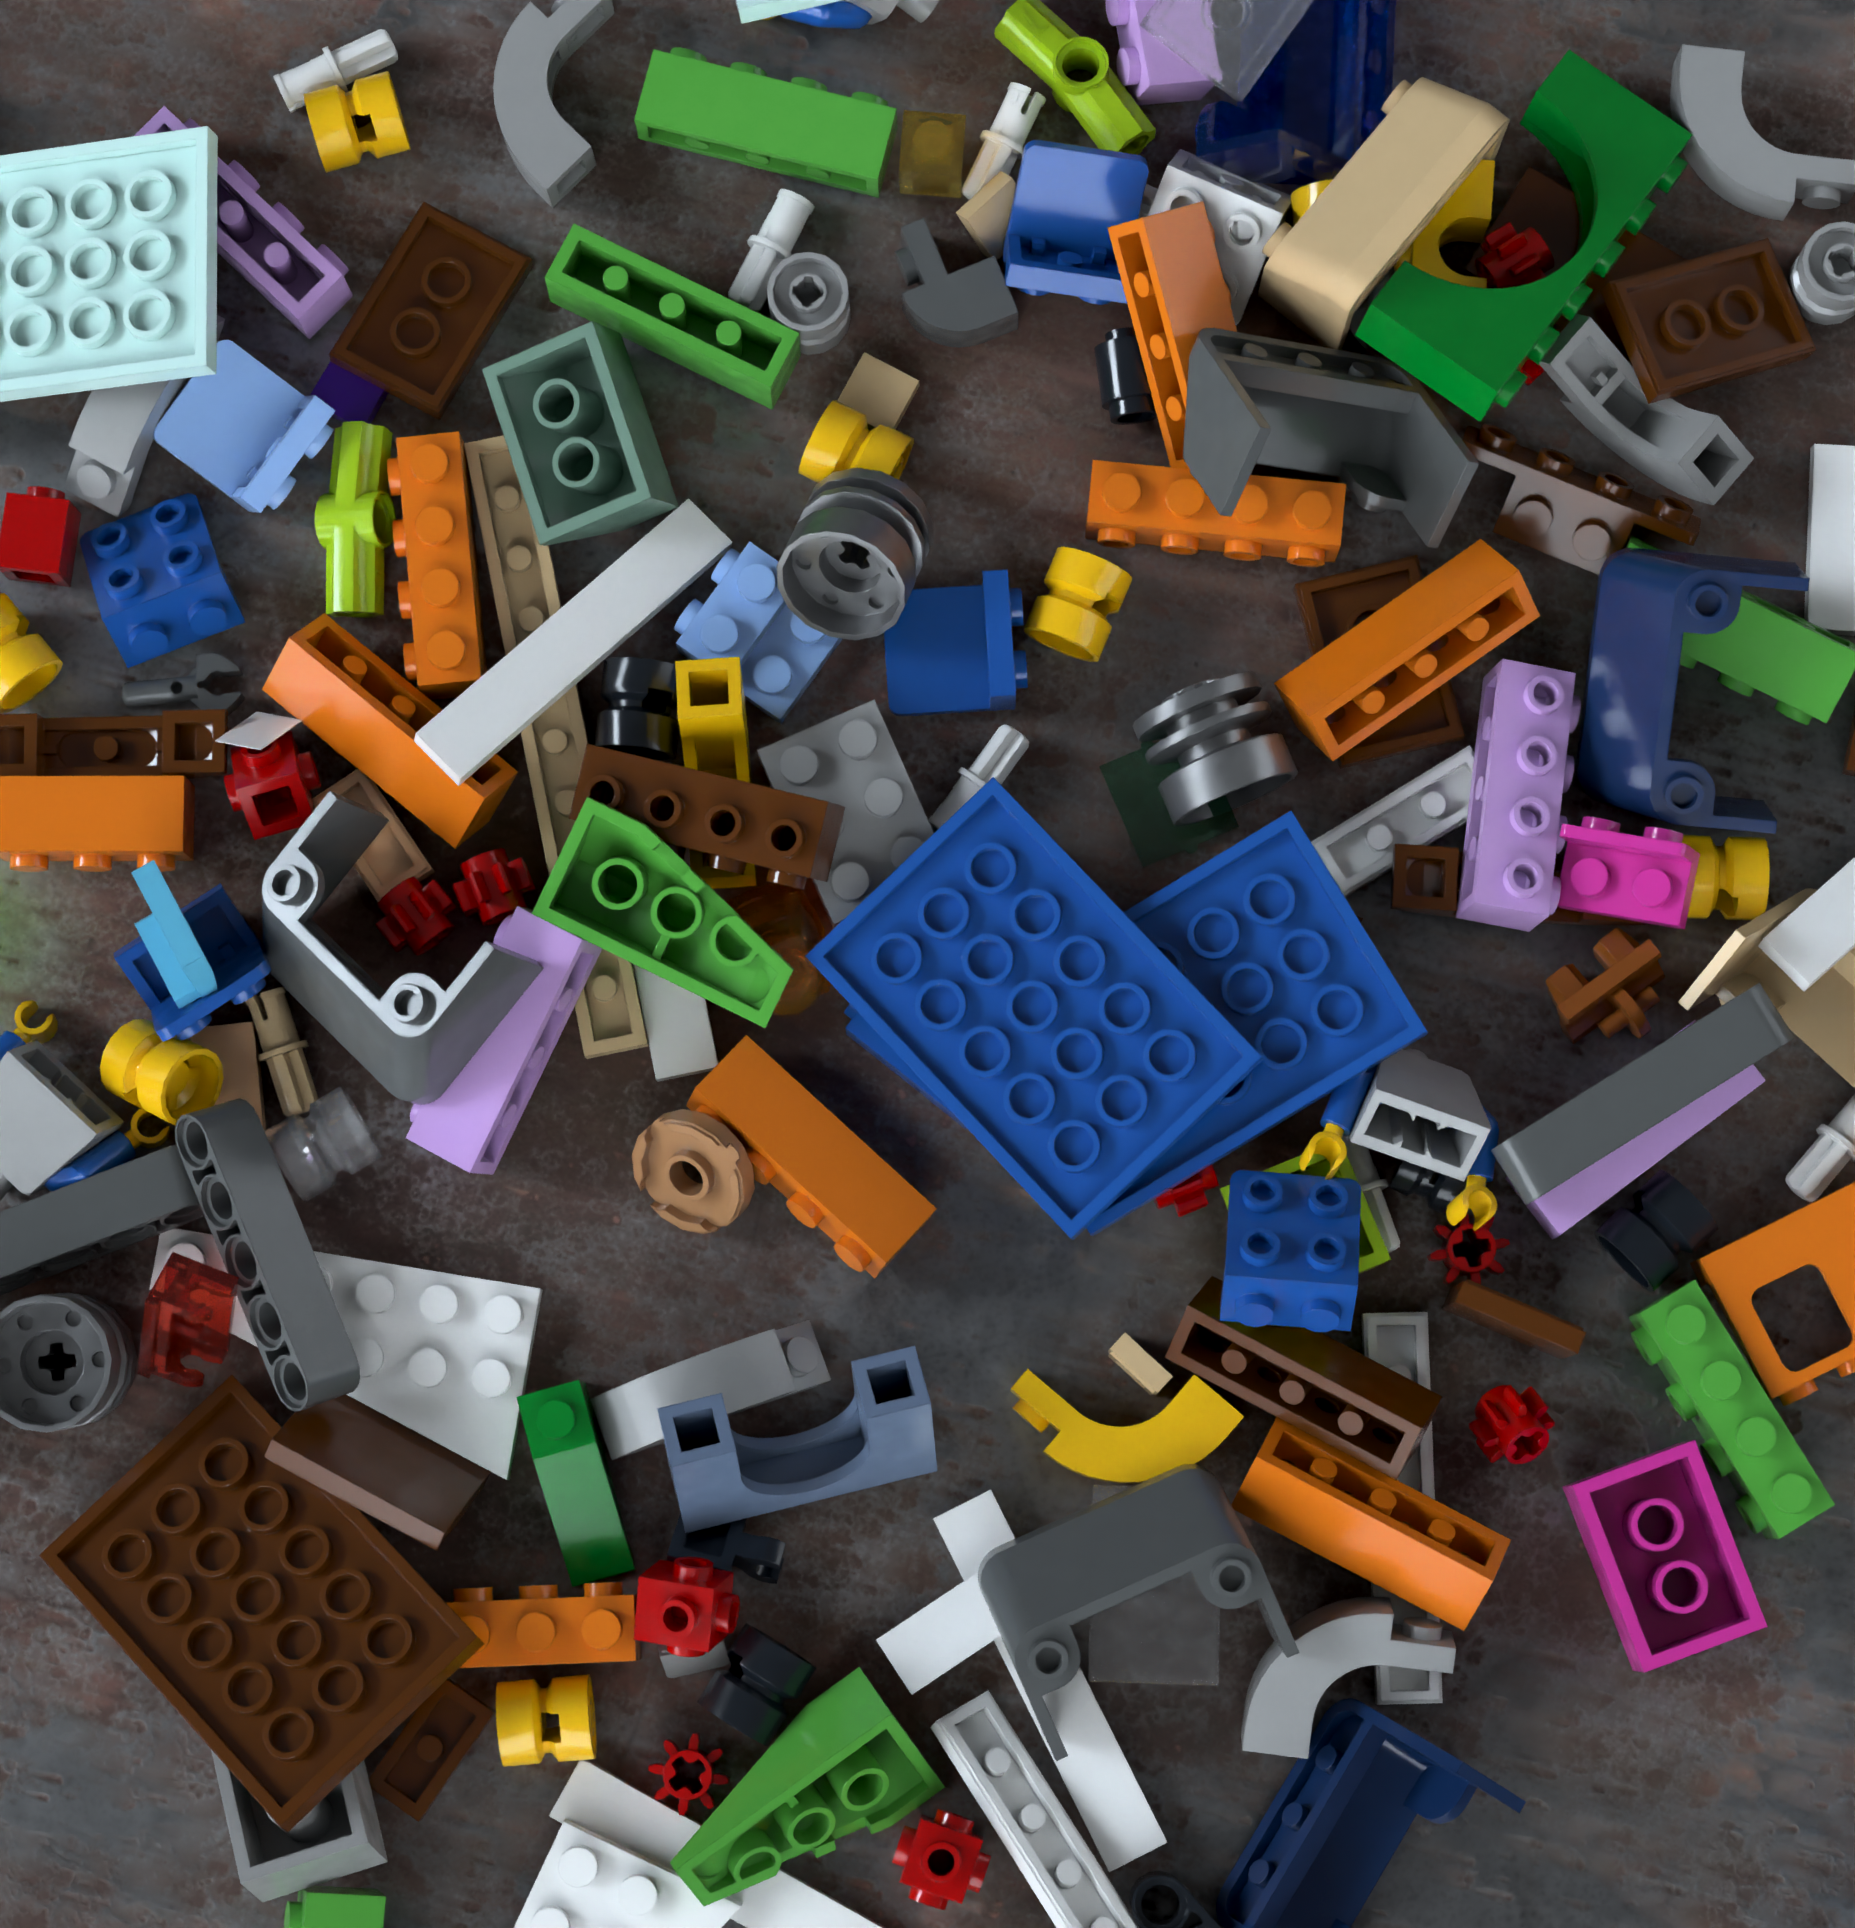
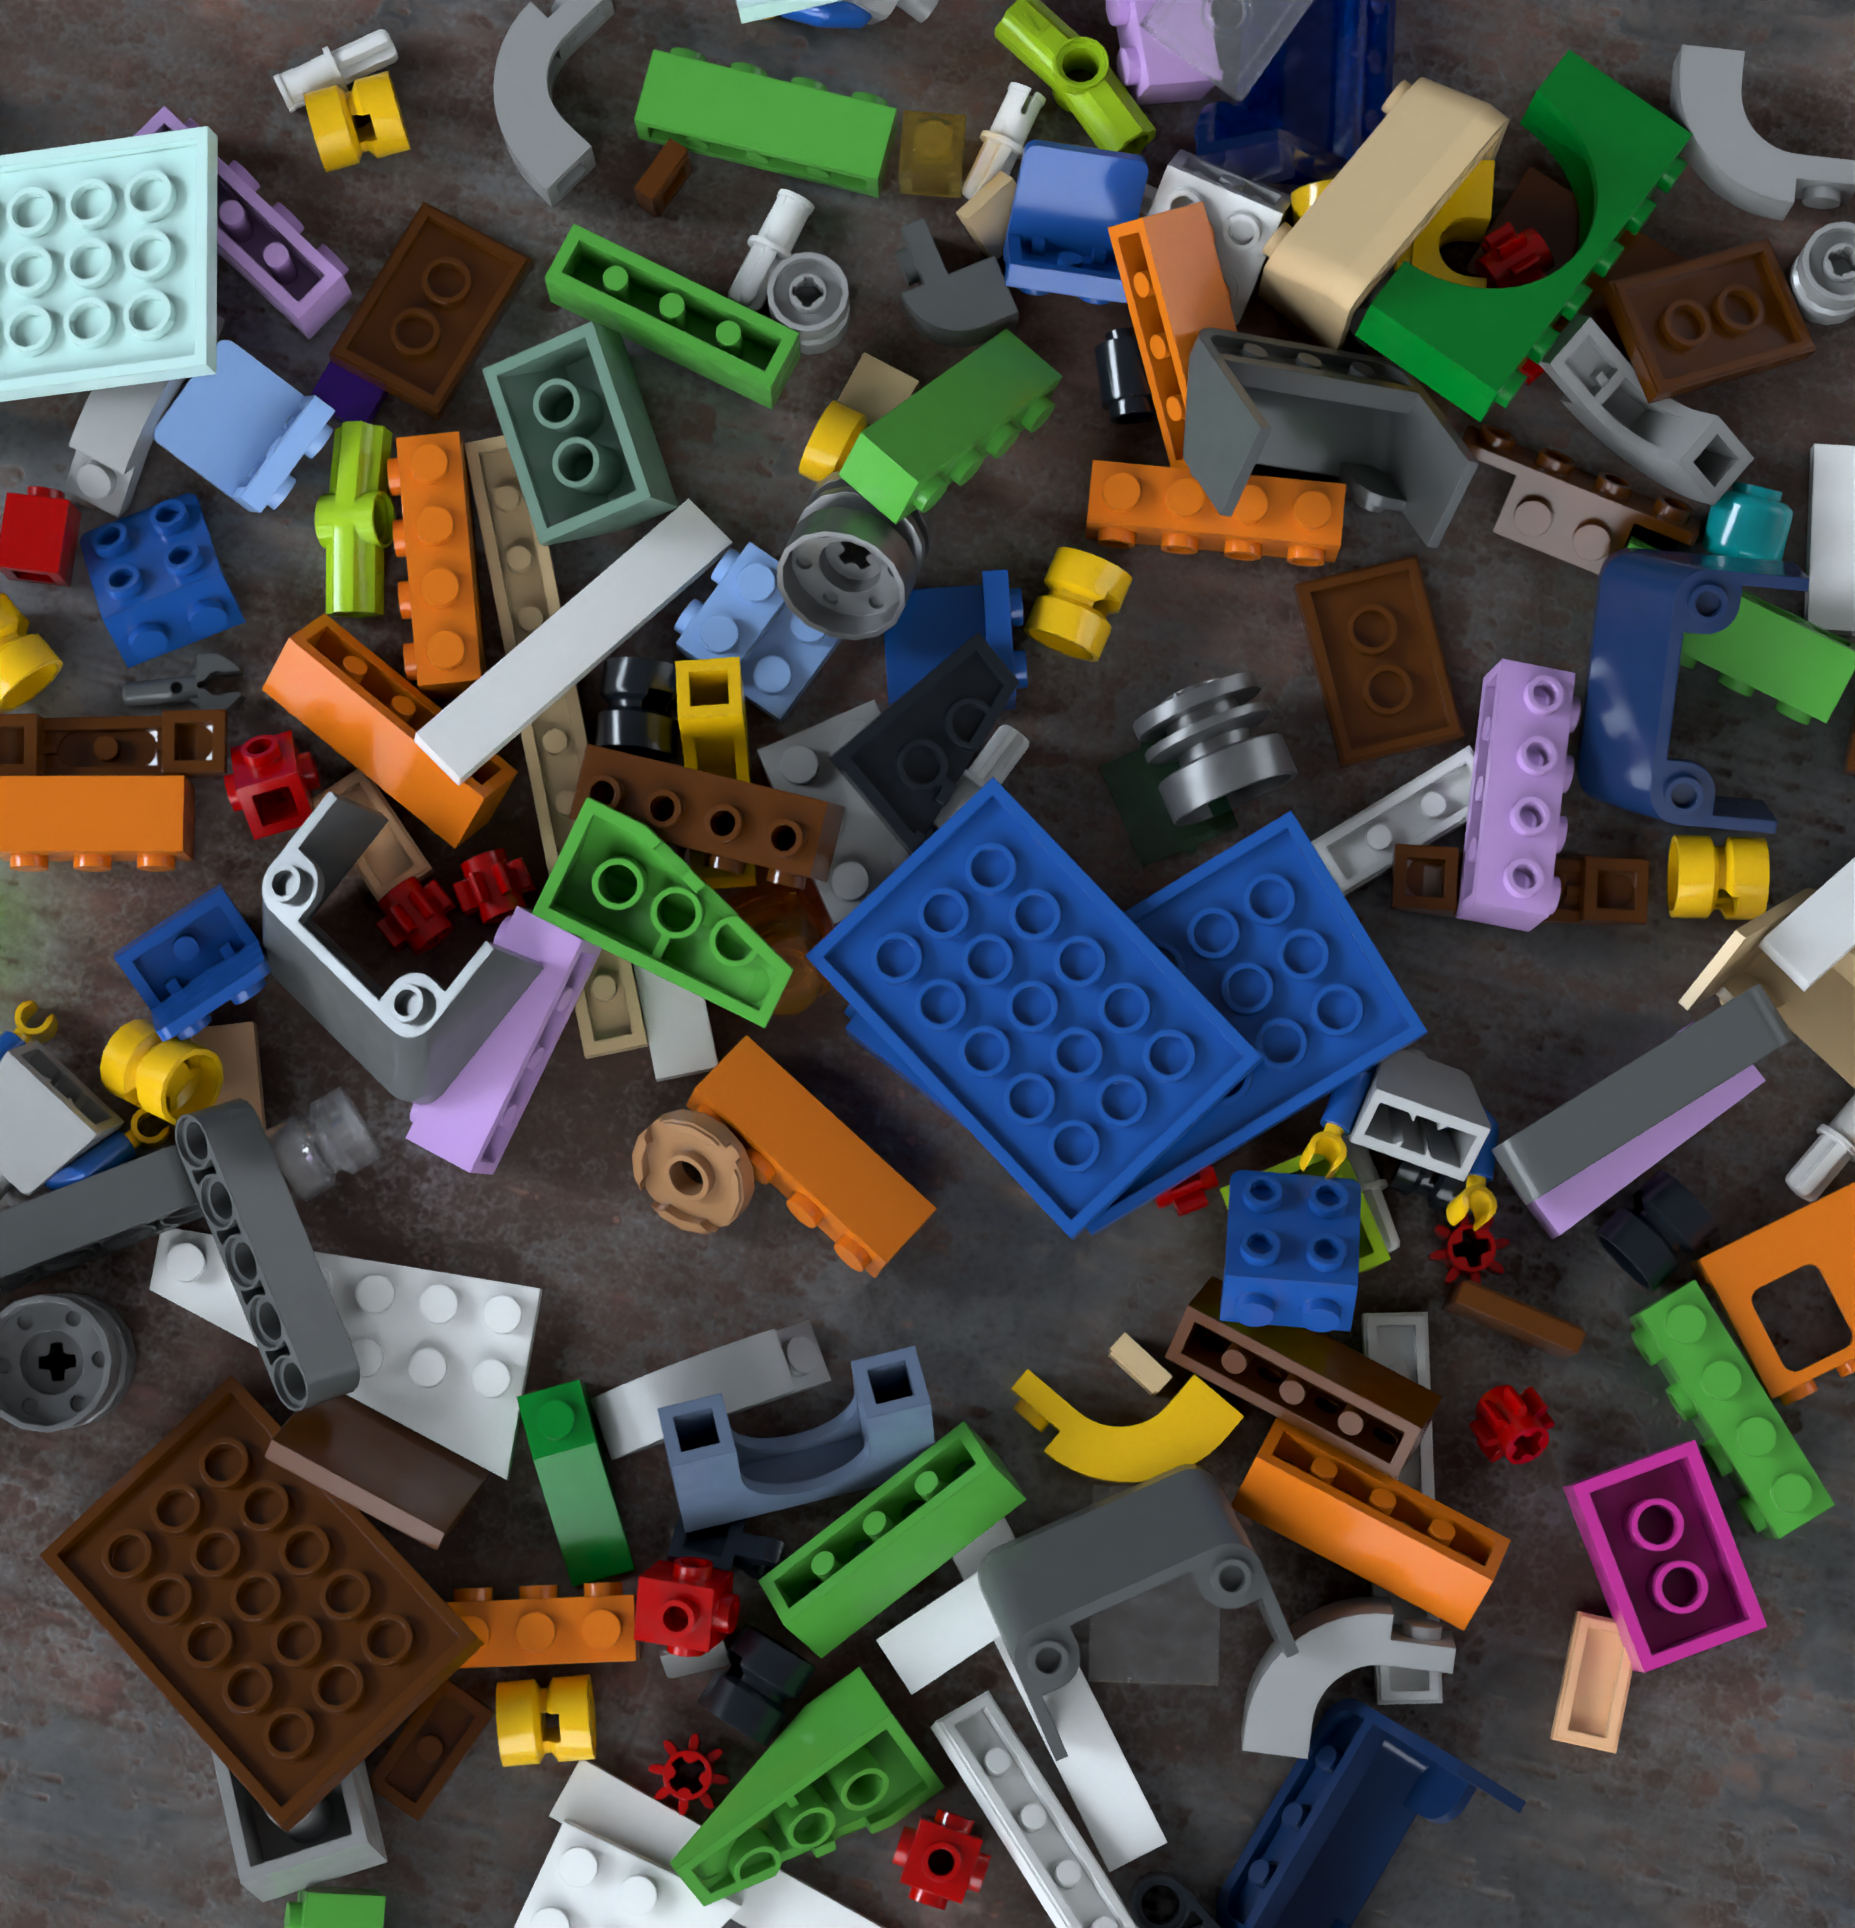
(172, 940): medium azure slope -> none
(184, 1316): clear red hinge -> none
(258, 730): white sticker -> none
(283, 1051): tan axle -> none
(663, 178): none -> reddish brown tile
(891, 1540): none -> bright green brick
(923, 742): none -> black wing
(951, 427): none -> bright green brick
(1407, 649): orange brick -> none
(1593, 1685): none -> light nougat tile
(1615, 996): dark orange hips -> none
(1627, 874): dark pink bracket -> none
(1748, 523): none -> teal head

